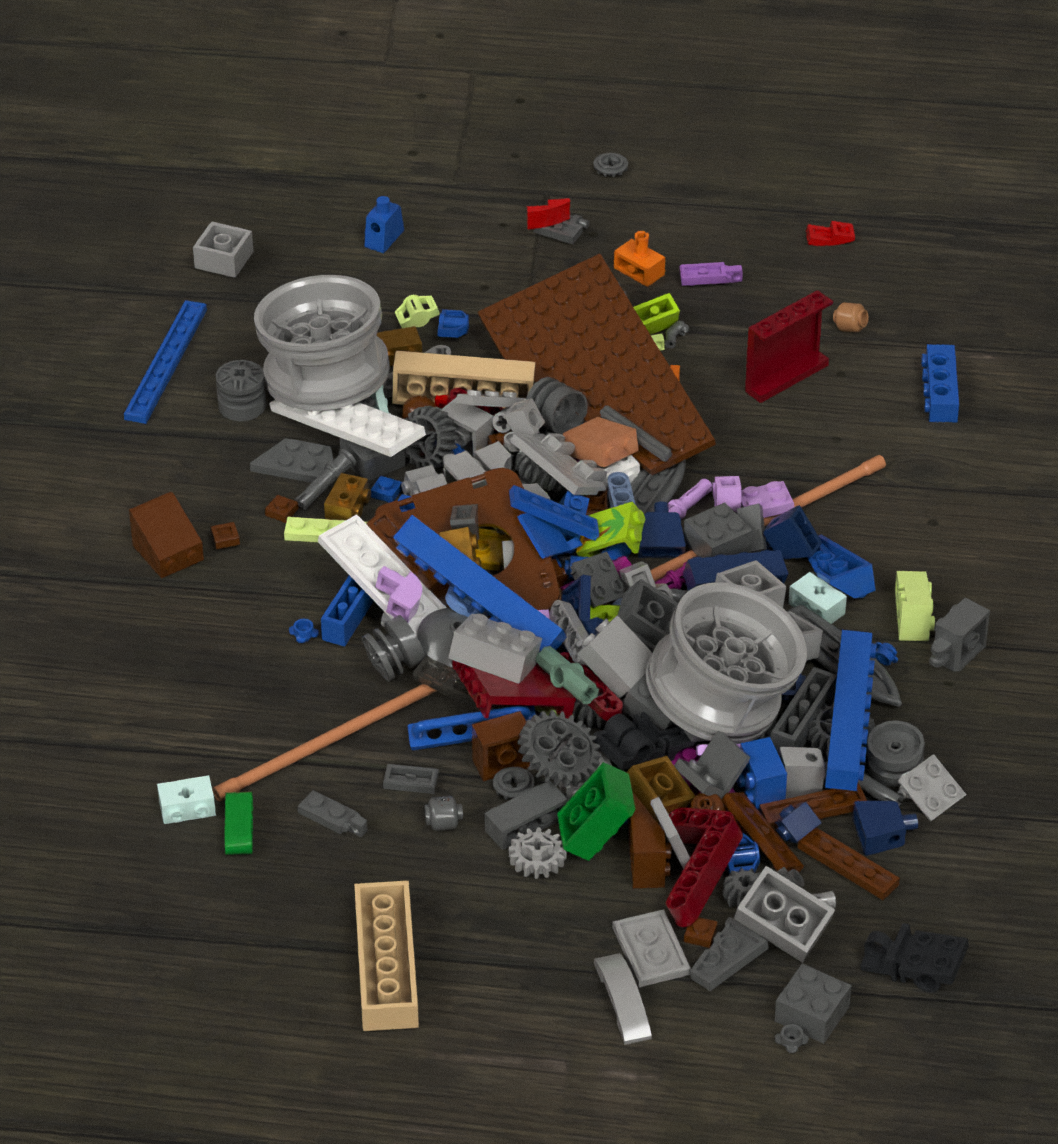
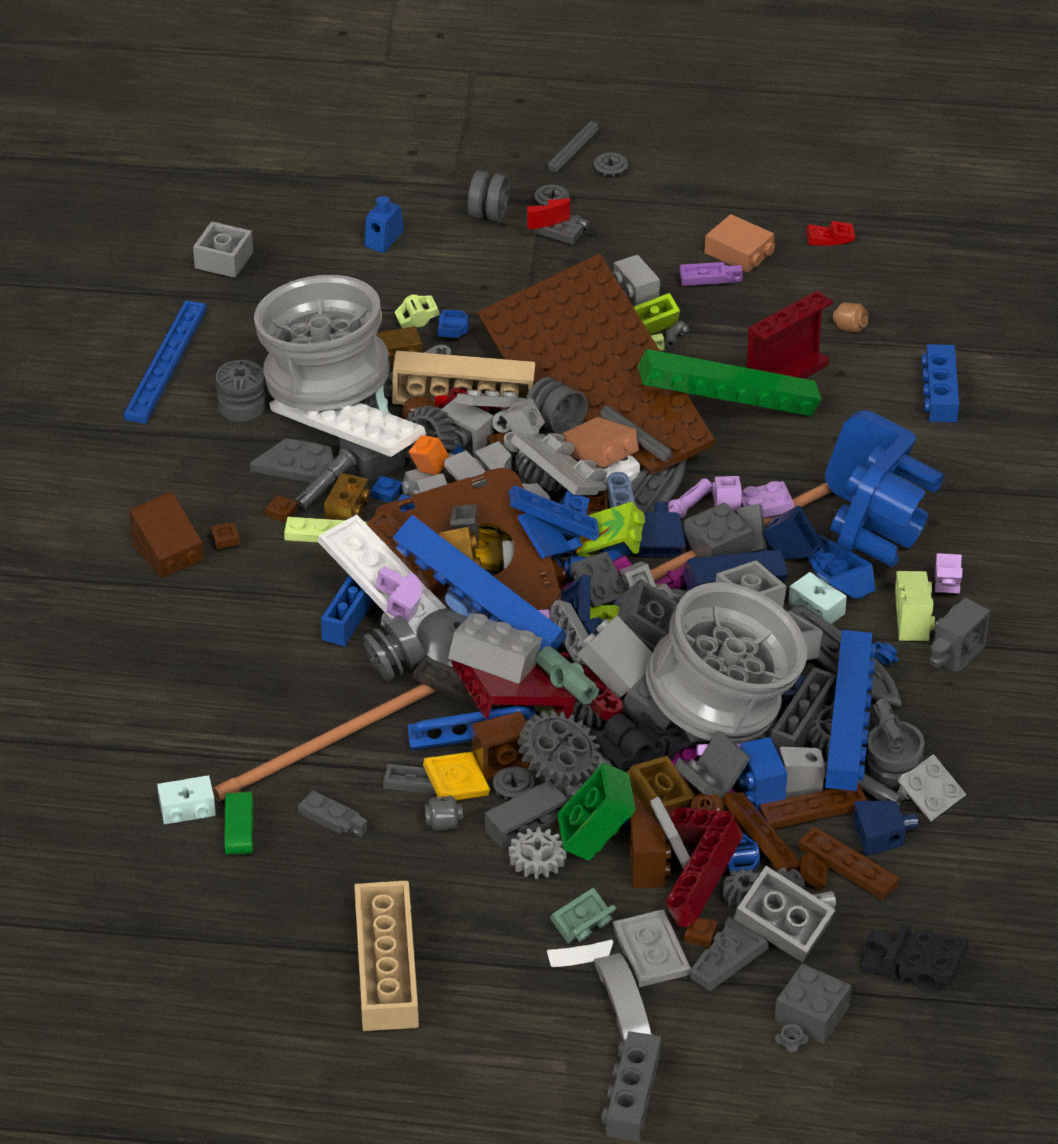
(303, 630): blue plate -> none
(429, 454): none -> orange brick
(456, 776): none -> yellow tile
(488, 196): none -> dark grey wheel
(545, 193): none -> dark grey gear
(572, 146): none -> dark grey axle
(579, 954): none -> white sticker
(582, 915): none -> sand green bracket
(632, 1087): none -> dark grey brick
(637, 280): none -> light grey brick
(639, 261): orange brick -> none
(728, 382): none -> green brick
(739, 243): none -> nougat brick
(796, 822): dark blue brick -> none
(813, 871): none -> reddish brown plate
(868, 473): none -> blue piece
(889, 723): none -> dark grey pin
(948, 573): none -> lavender brick

